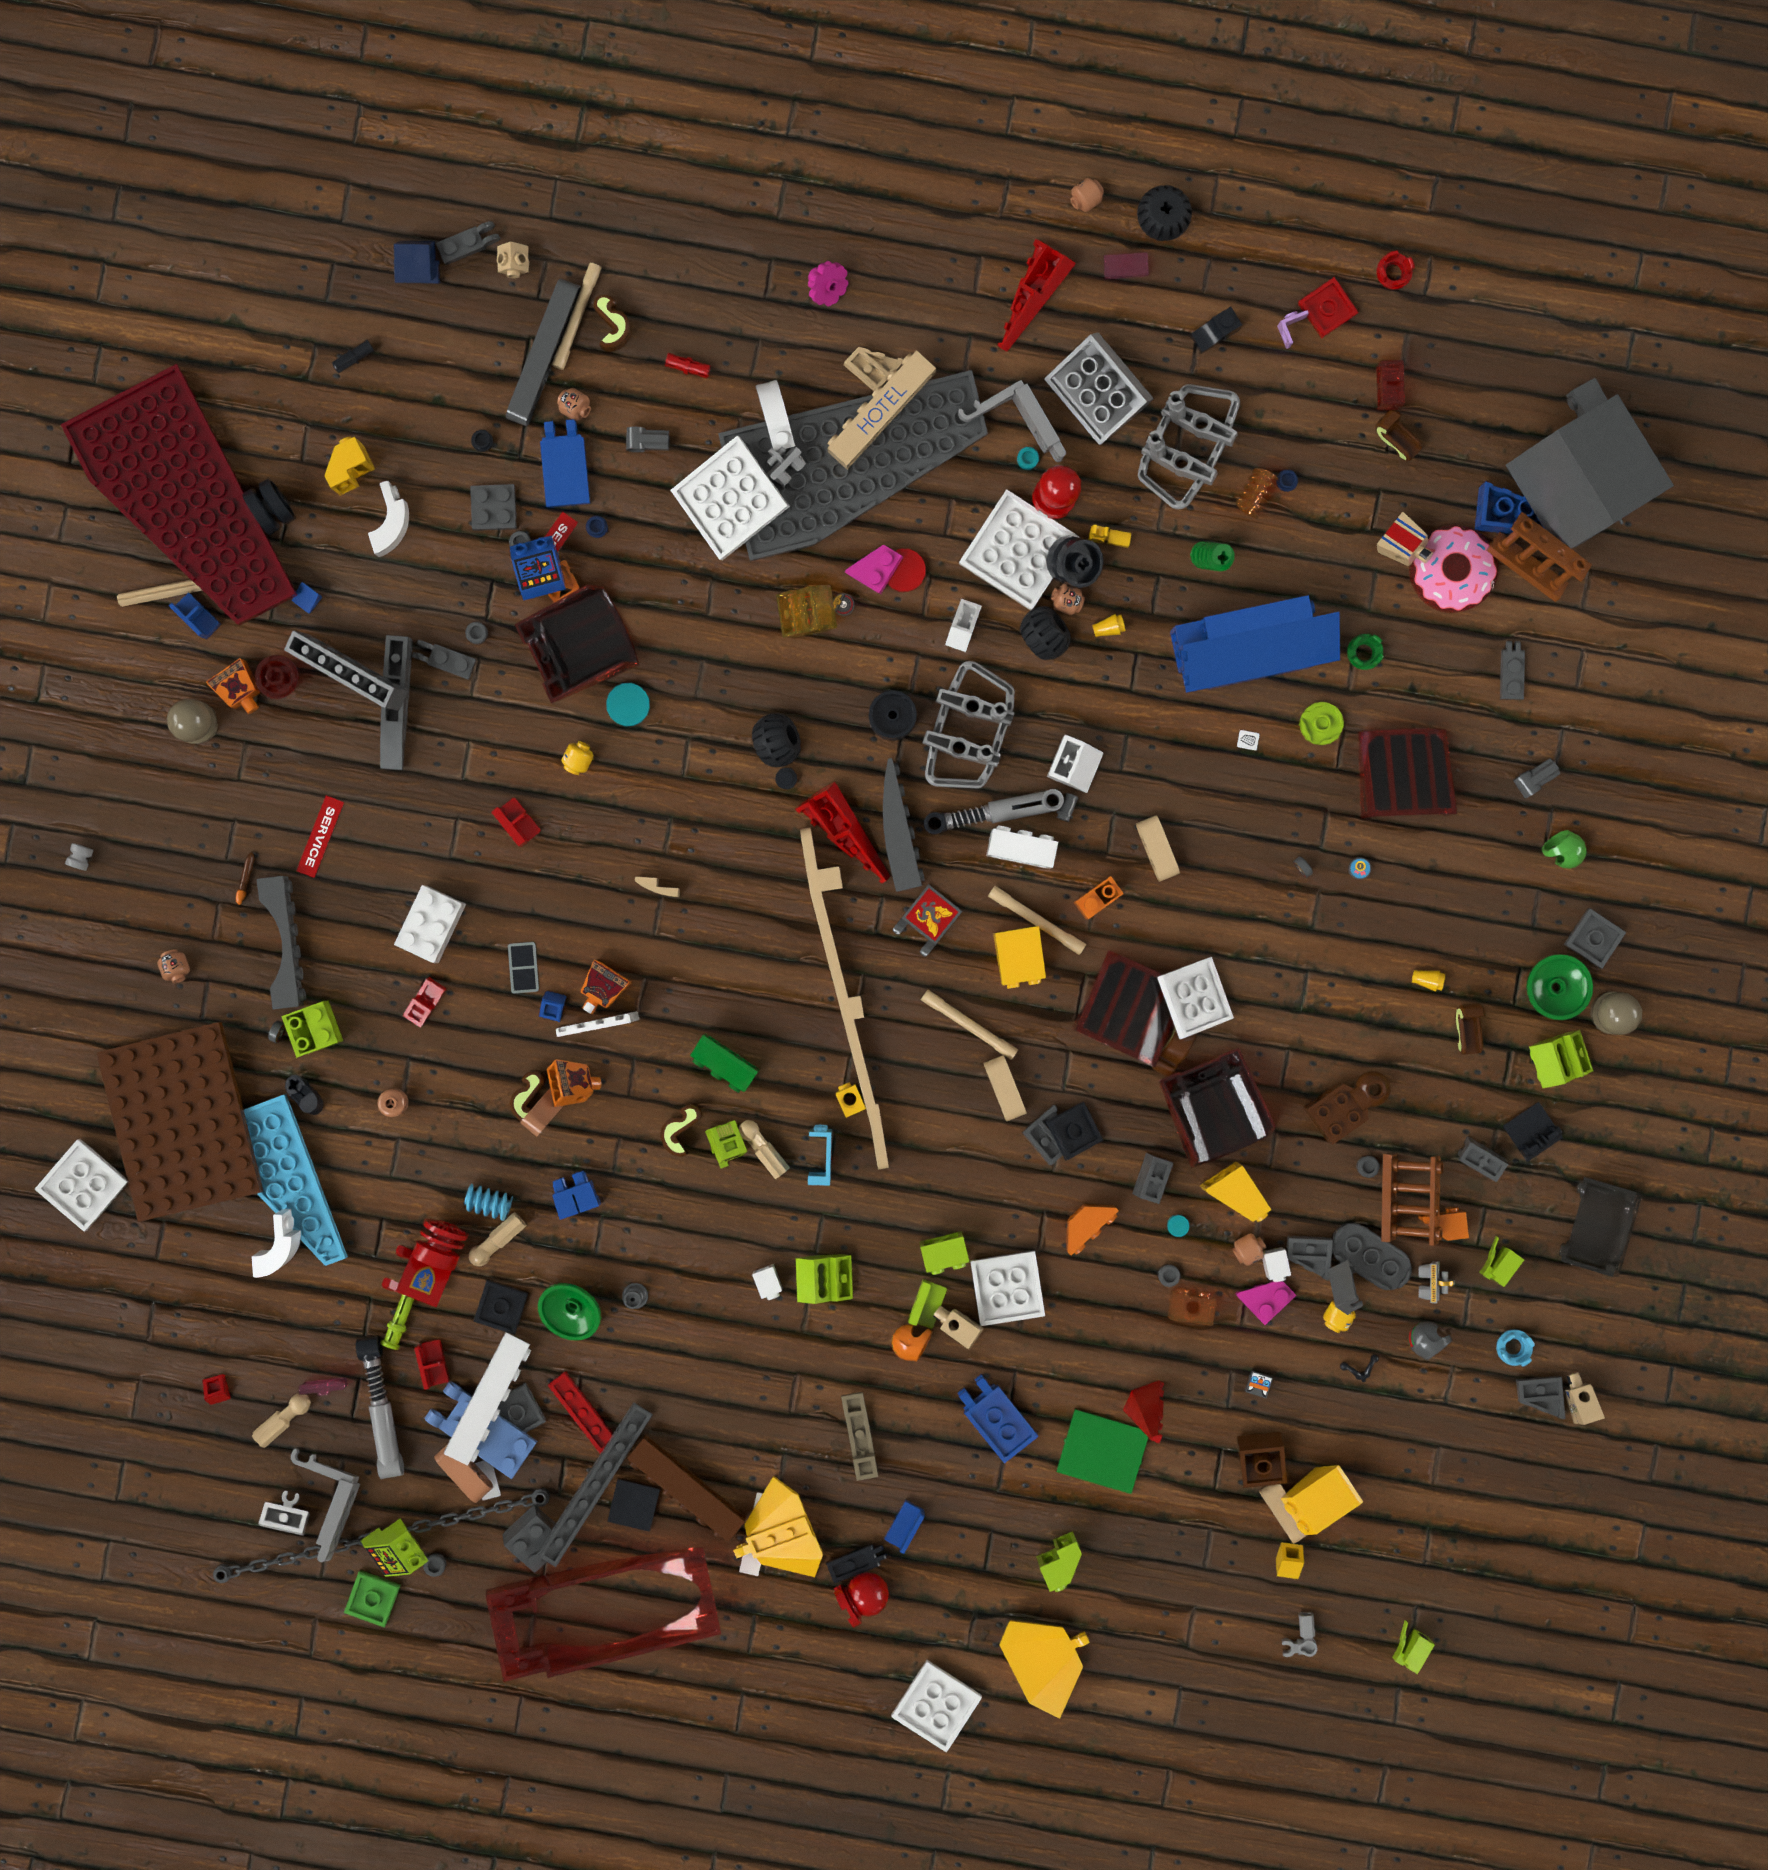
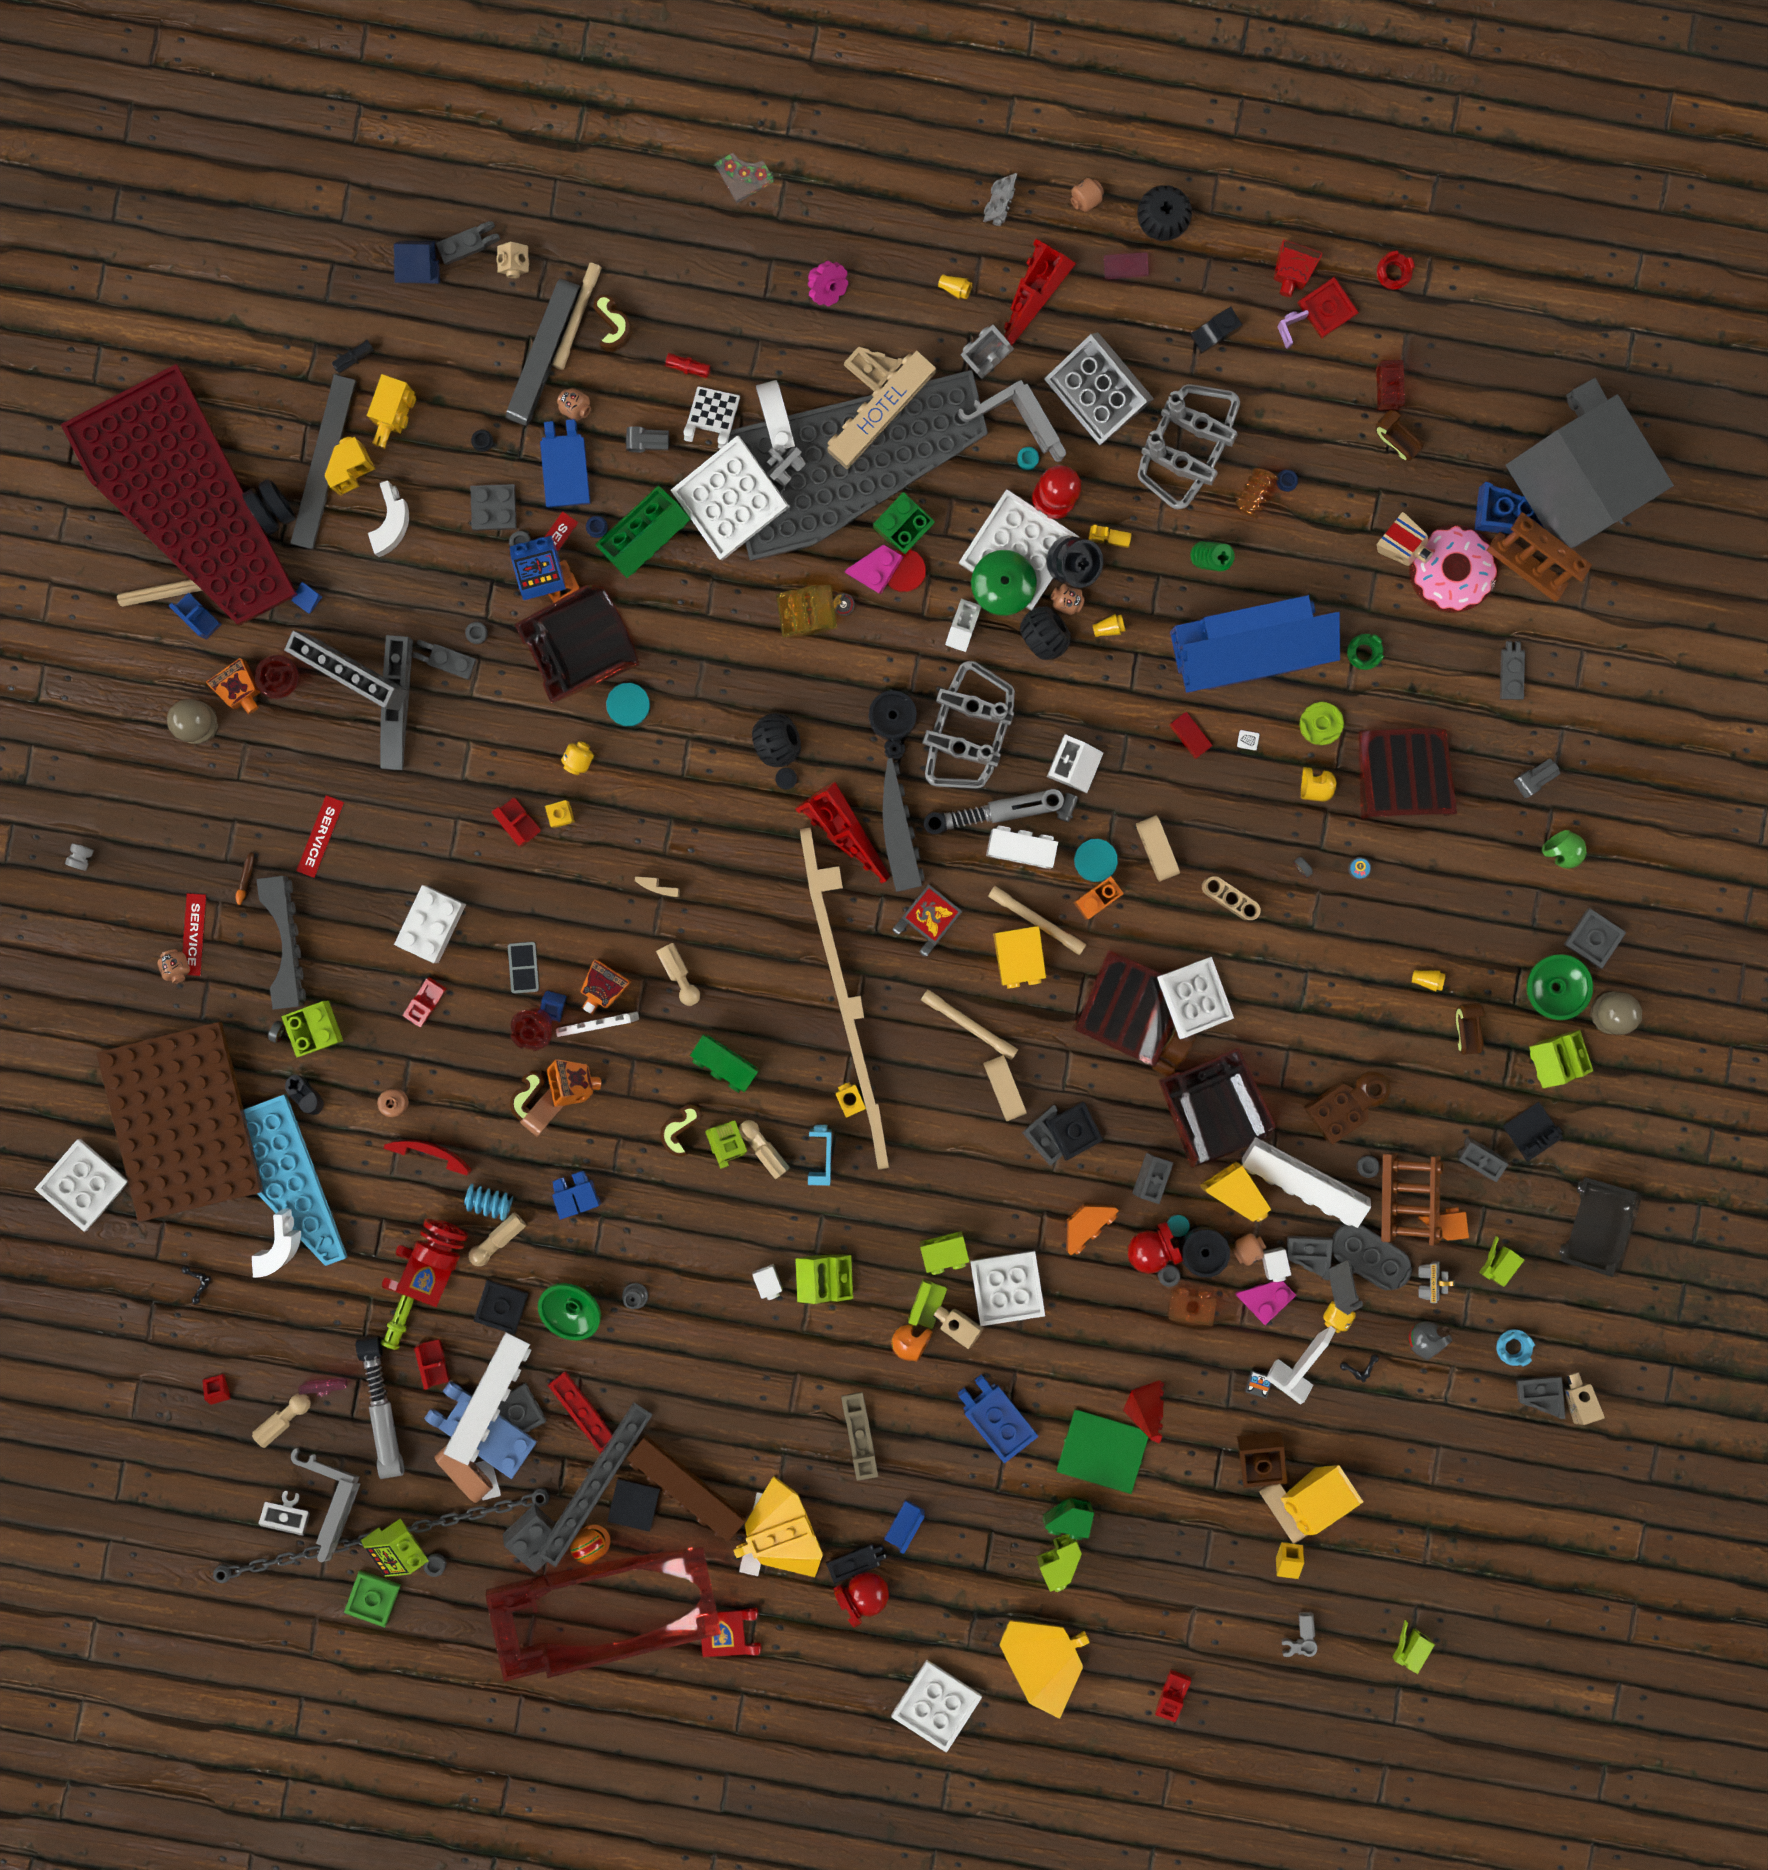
(194, 931): none -> red sticker
(203, 1279): none -> black piece
(317, 487): none -> dark grey tile
(390, 408): none -> yellow brick
(454, 1164): none -> red slope
(531, 1029): none -> clear red cone
(560, 814): none -> yellow brick
(590, 1544): none -> orange helmet
(642, 531): none -> green slope
(677, 972): none -> tan piece
(712, 412): none -> white flag
(732, 1635): none -> red flag
(742, 177): none -> clear tile
(894, 754): none -> black plate
(903, 523): none -> green slope
(956, 286): none -> yellow cone
(986, 351): none -> light grey window
(999, 597): none -> green dish
(1002, 194): none -> light grey hinge
(1071, 1518): none -> green slope
(1095, 860): none -> teal tile
(1153, 1250): none -> red tile
(1172, 1696): none -> red slope
(1190, 735): none -> red slope
(1204, 1238): none -> black wheel
(1241, 899): none -> tan beam
(1292, 1380): none -> white piece
(1294, 266): none -> red torso
(1306, 1182): none -> white brick
(1317, 788): none -> yellow helmet

